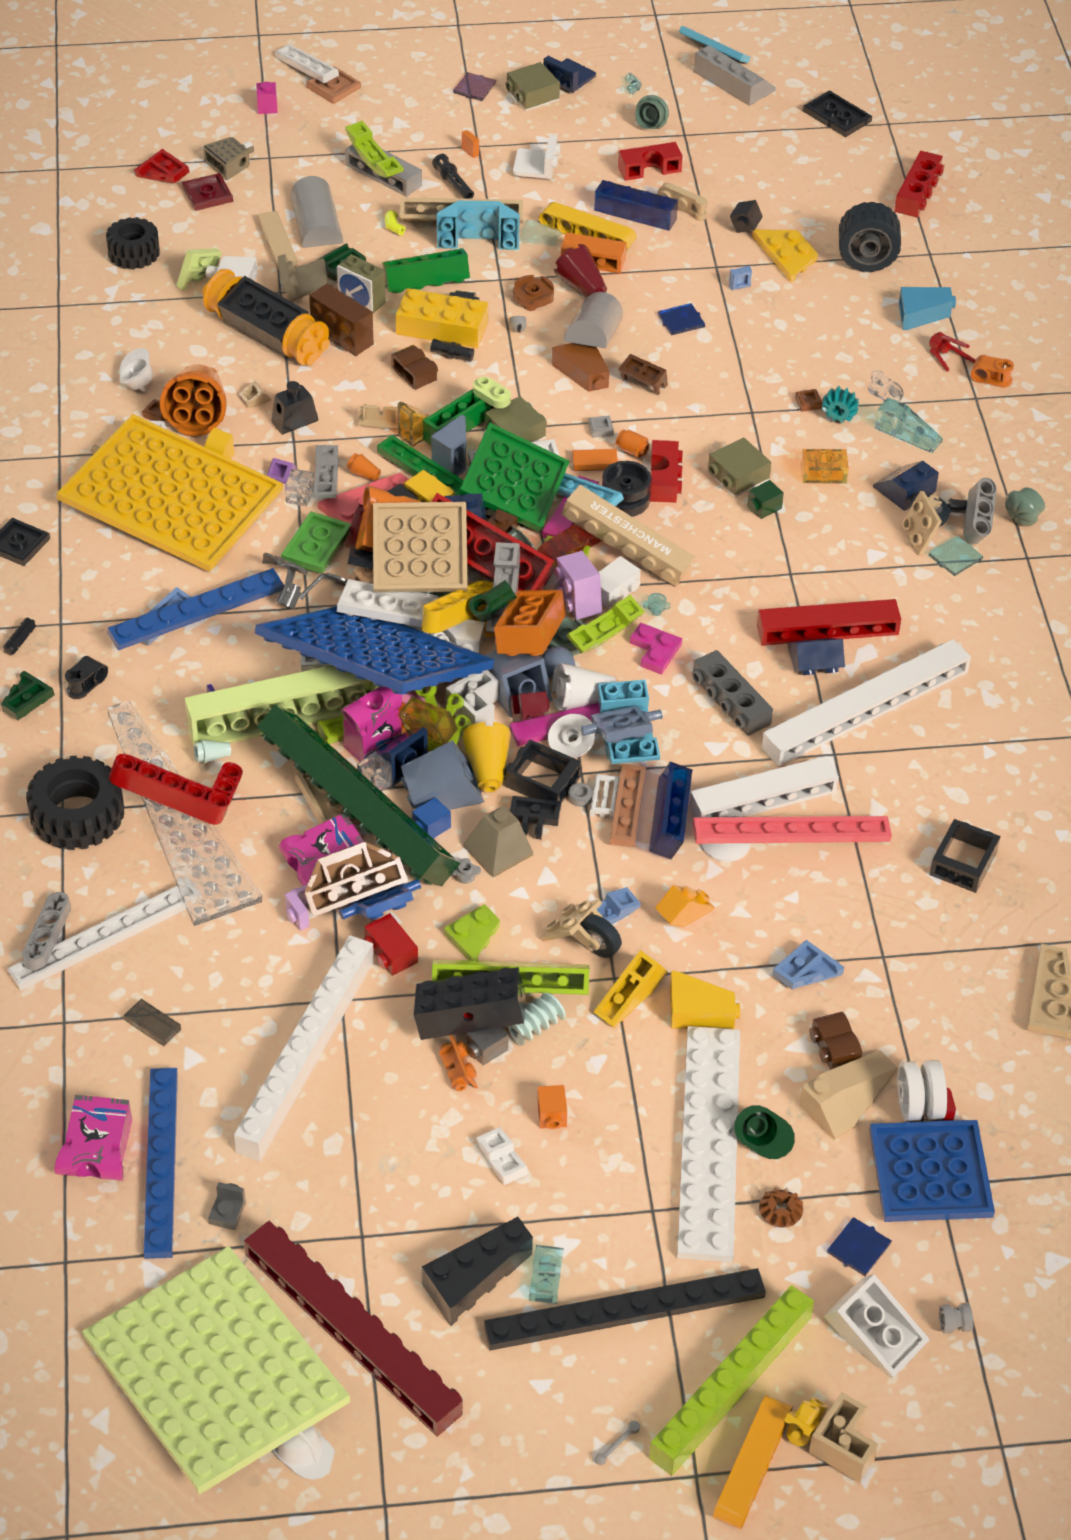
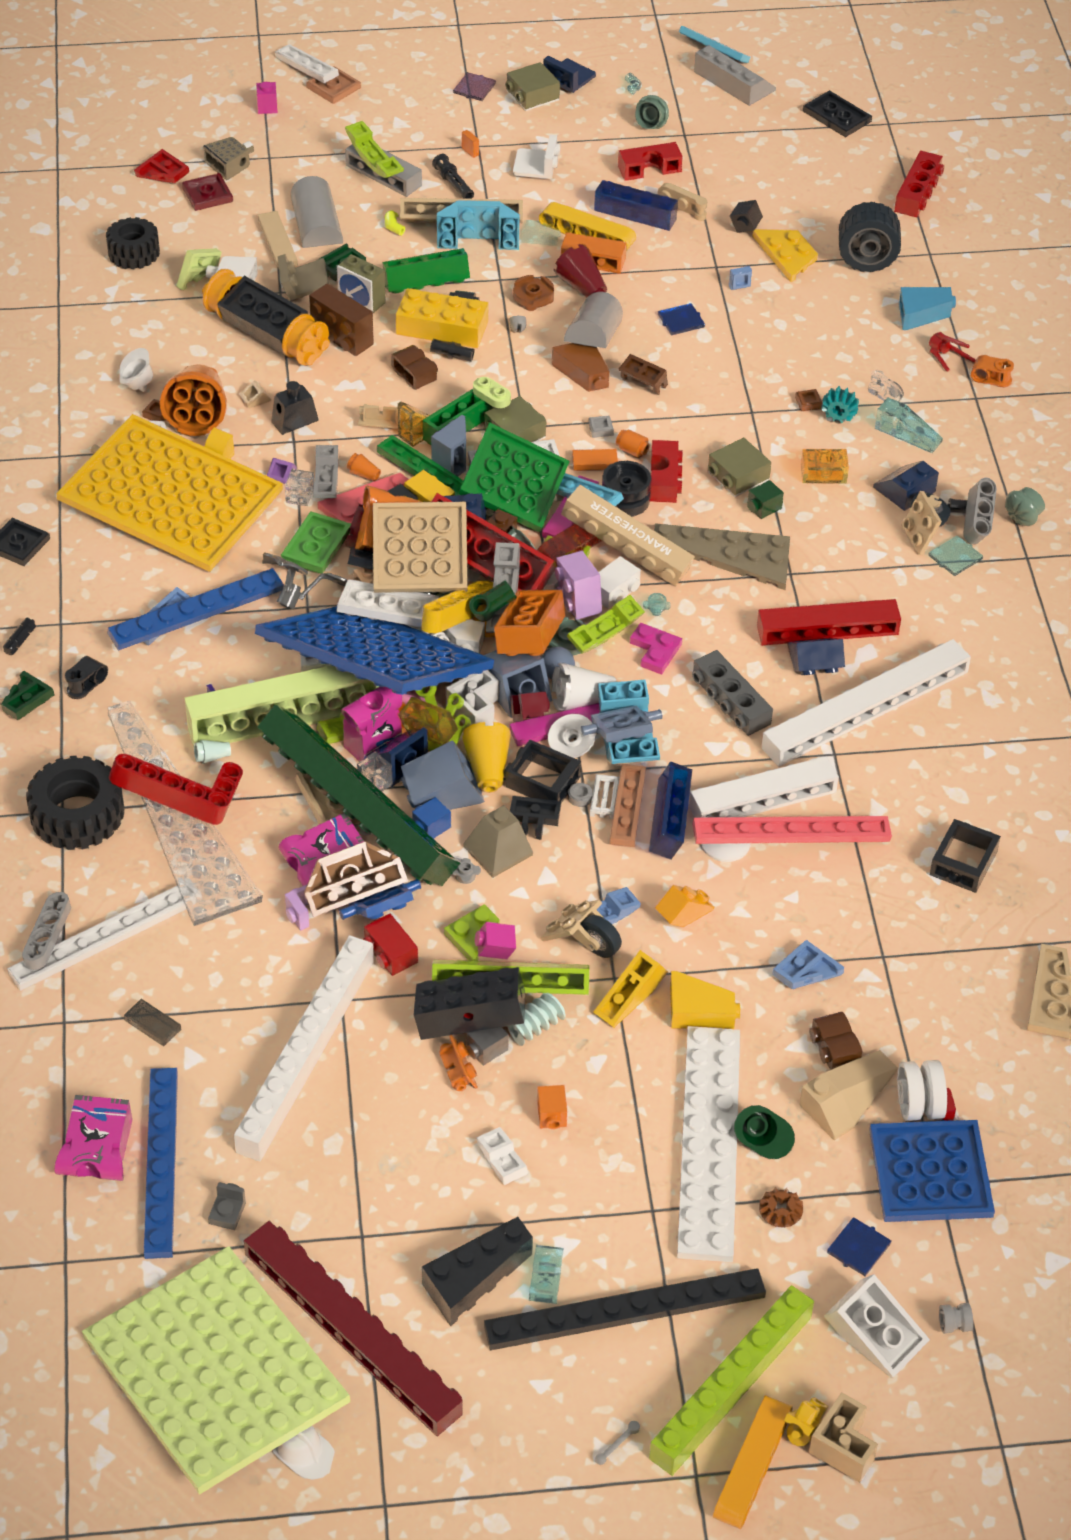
(496, 940): none -> dark pink brick
(734, 551): none -> dark tan wing

